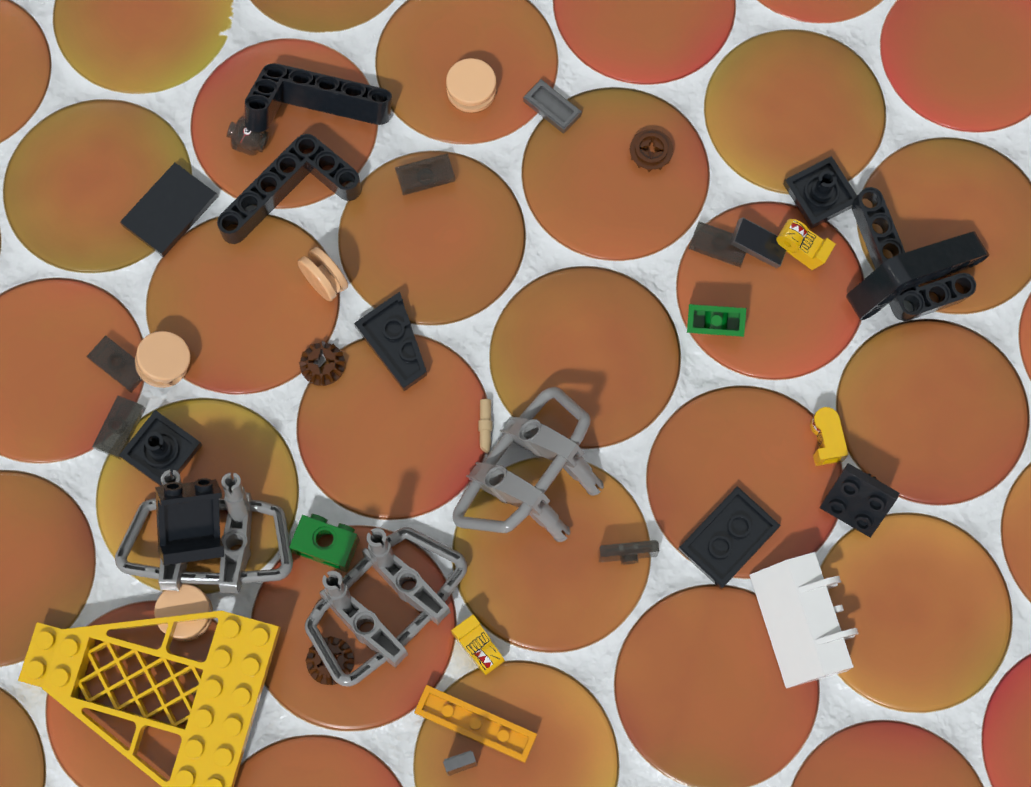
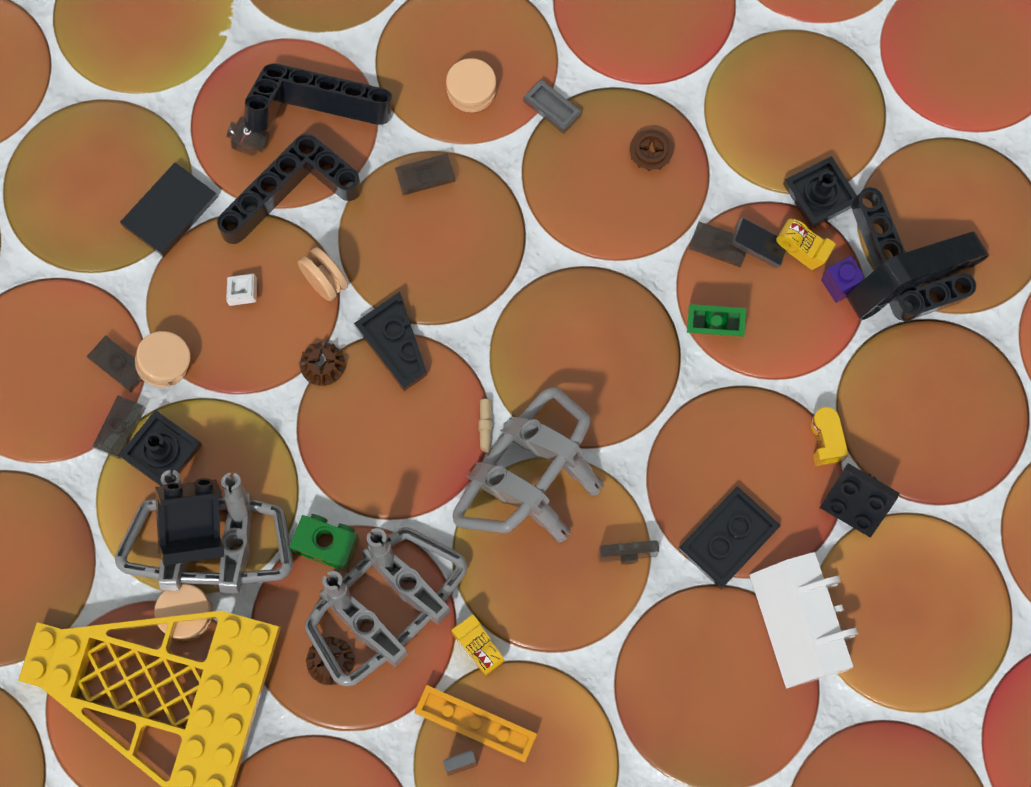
(241, 289): none -> white tile
(842, 278): none -> dark purple brick

